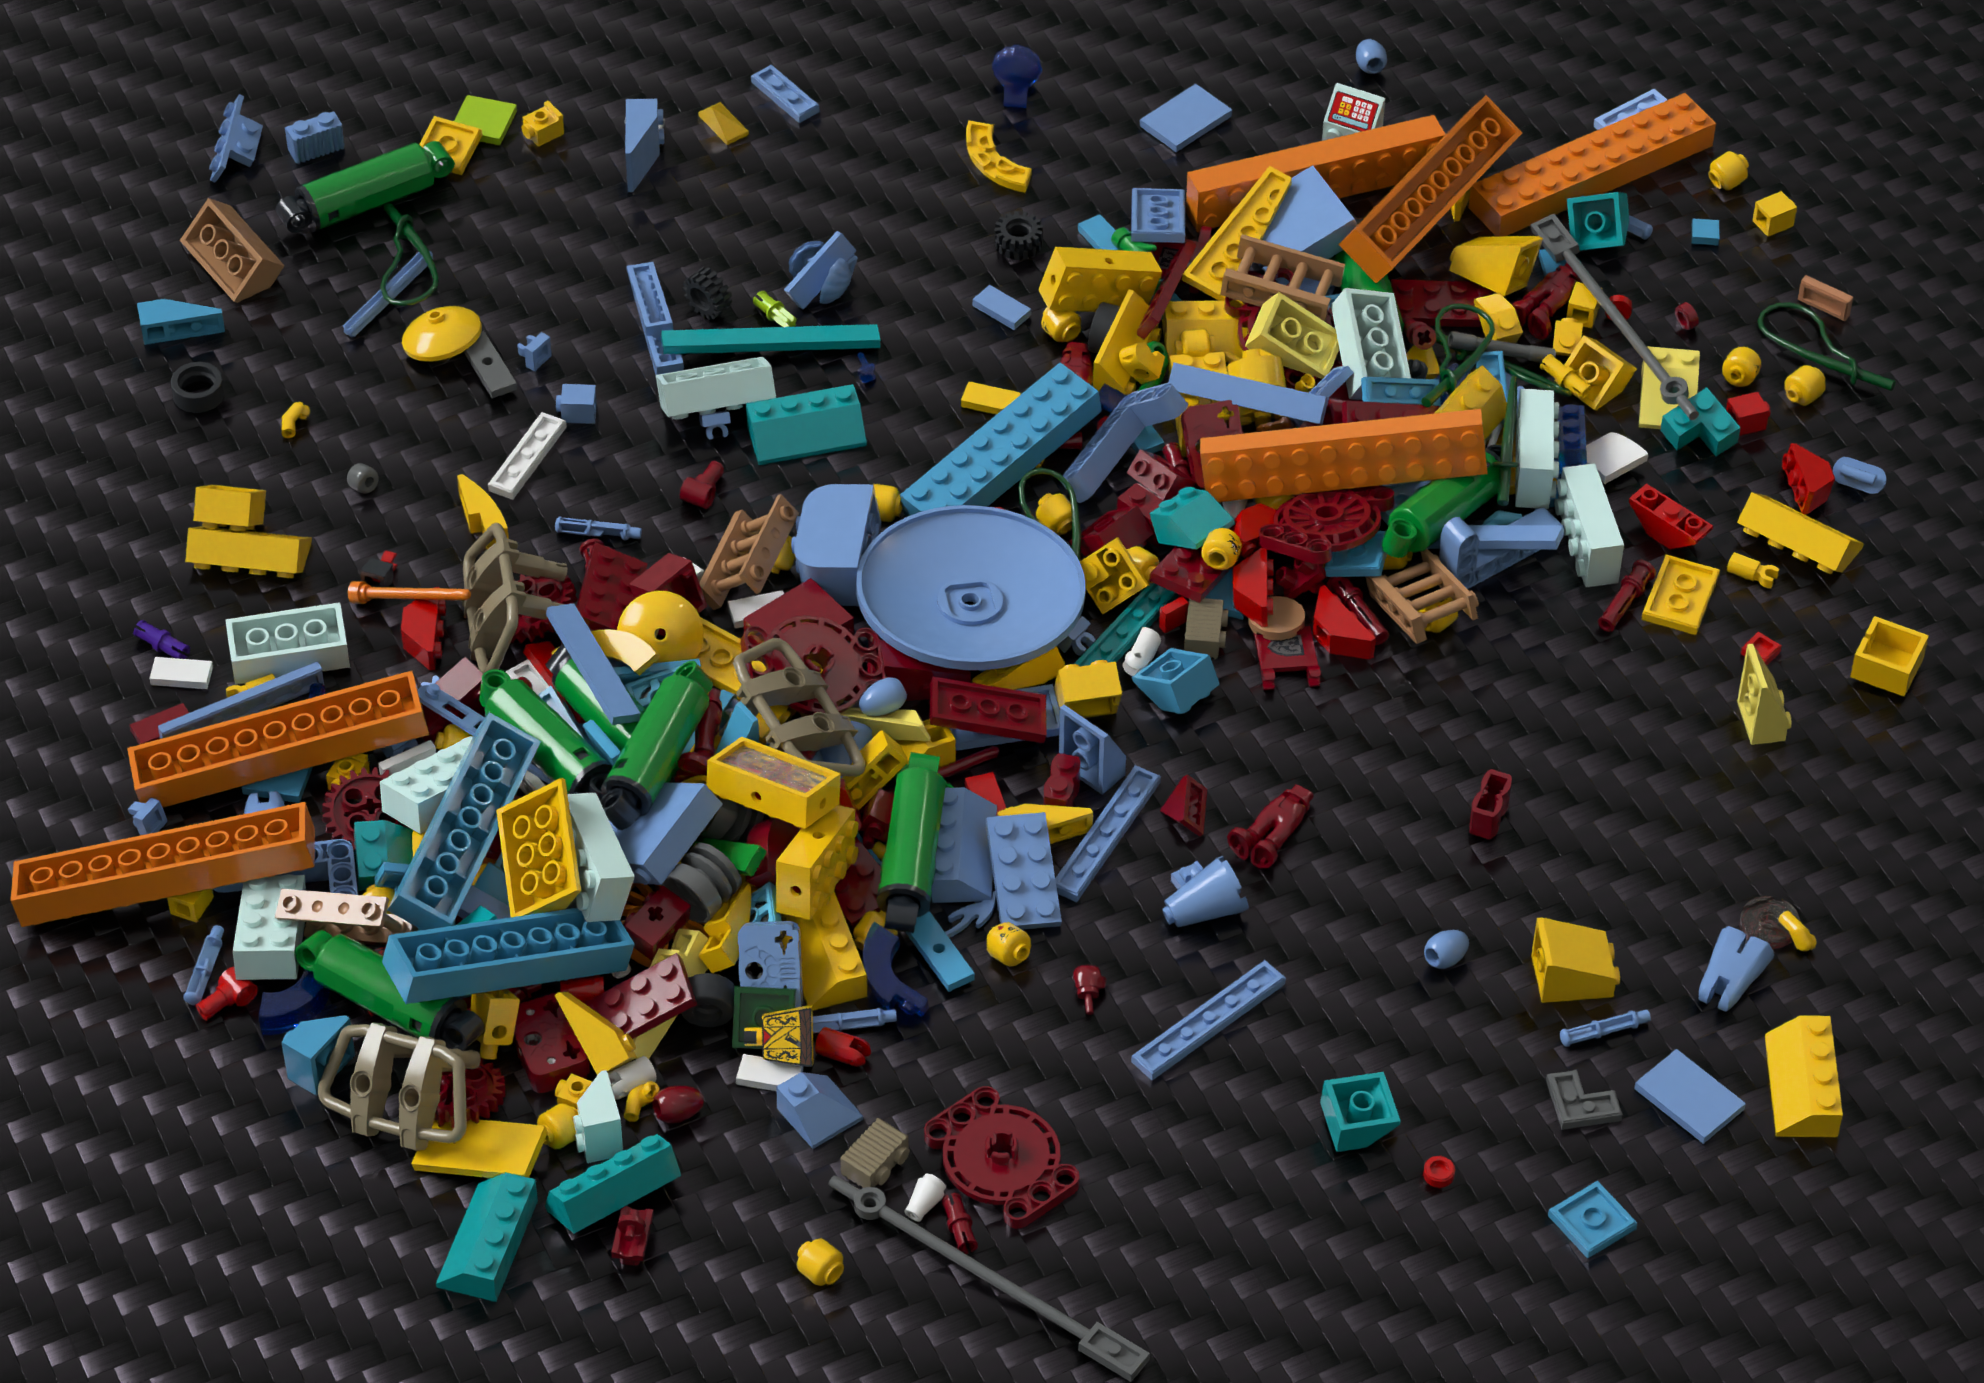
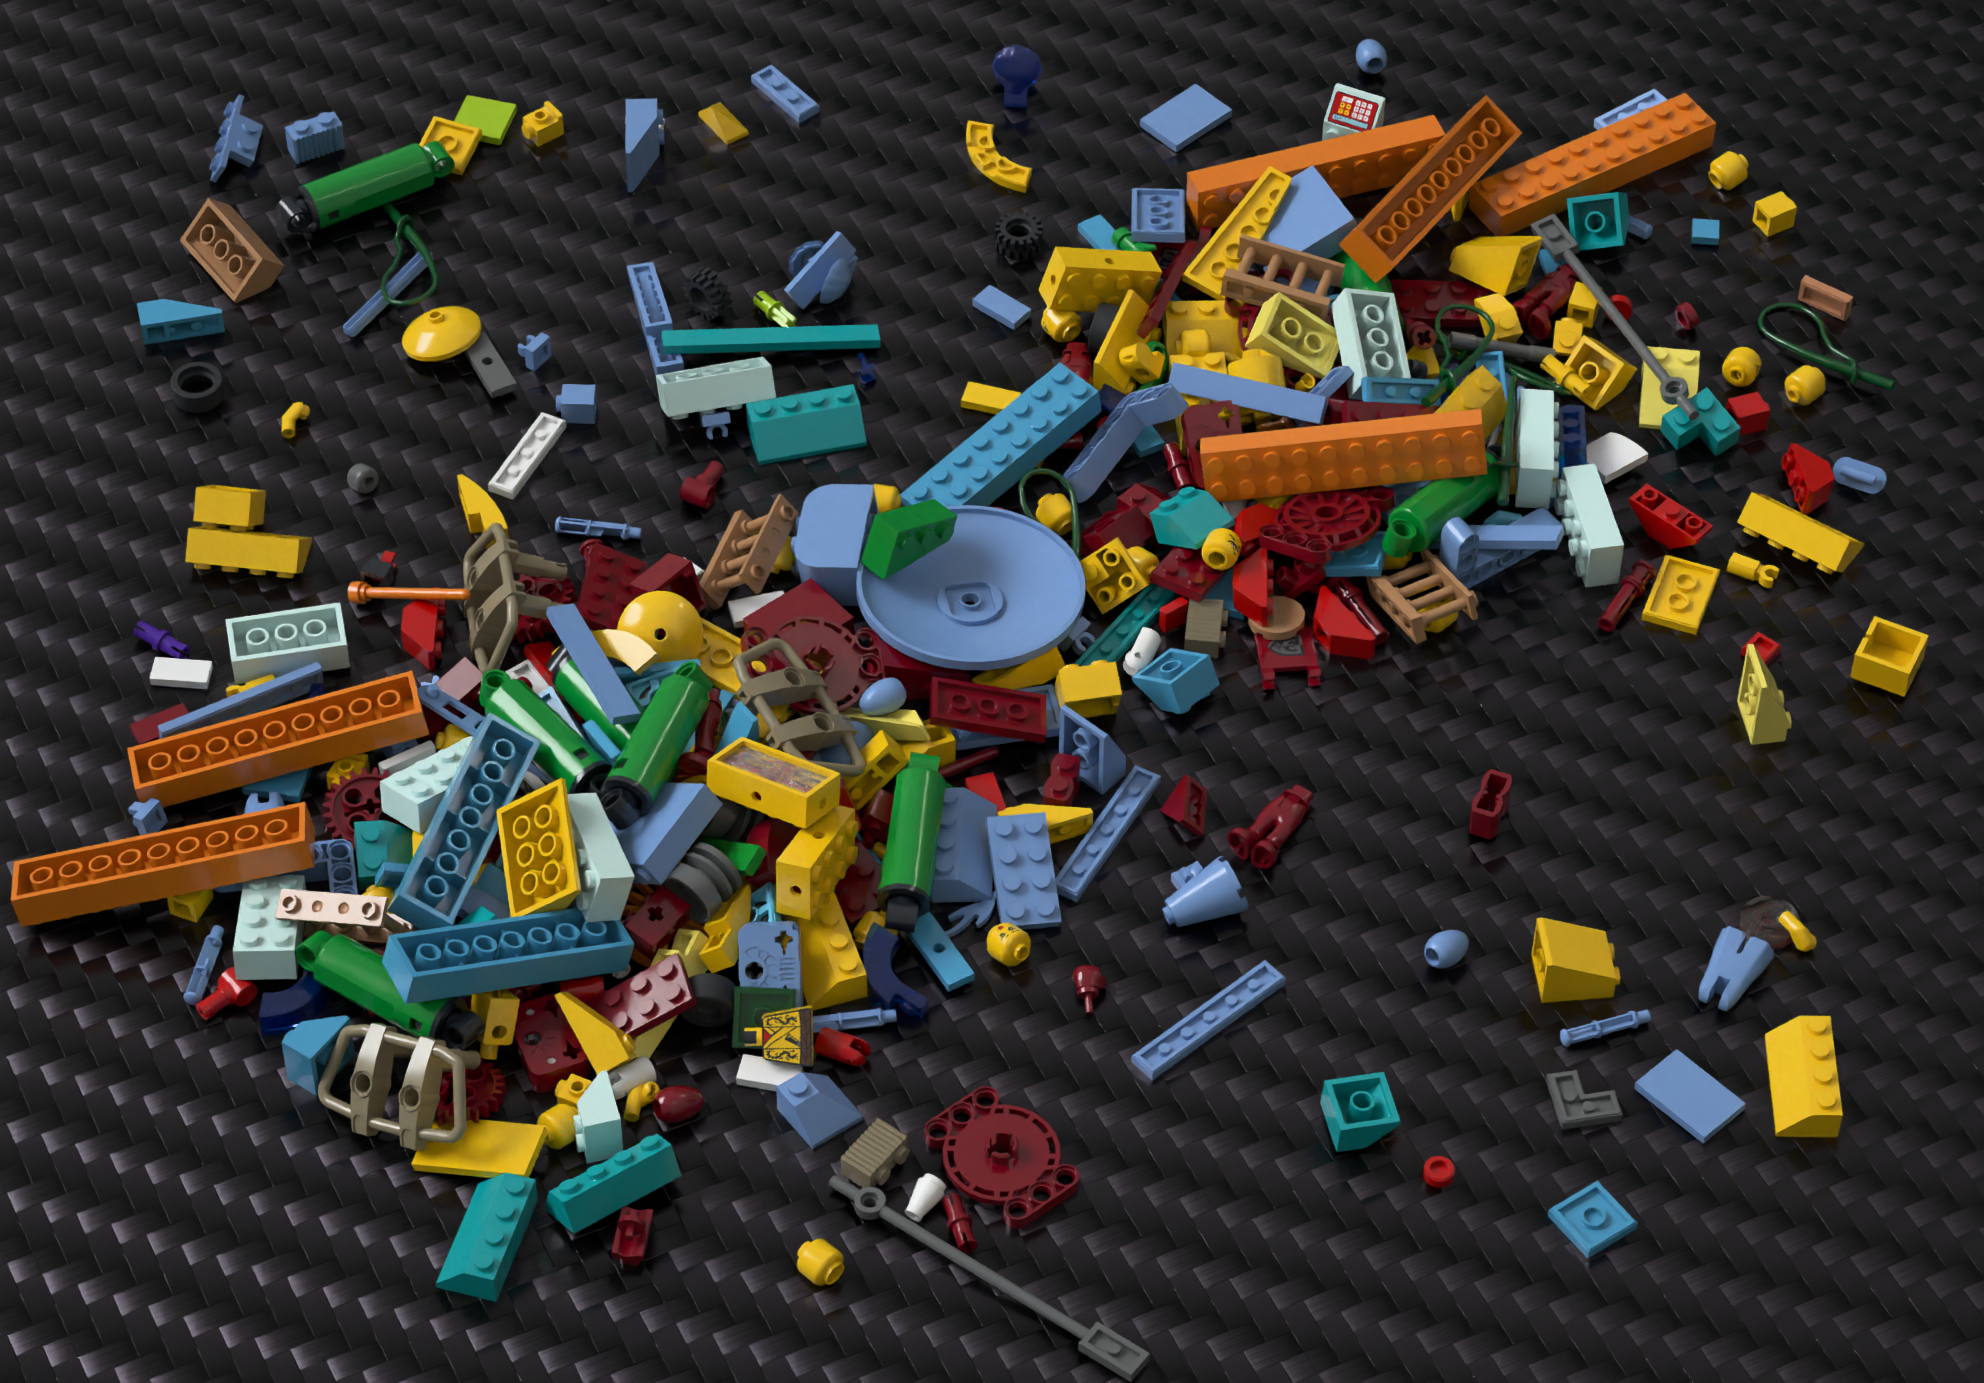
(906, 535): none -> green wedge
(1158, 475): dark red brick -> none

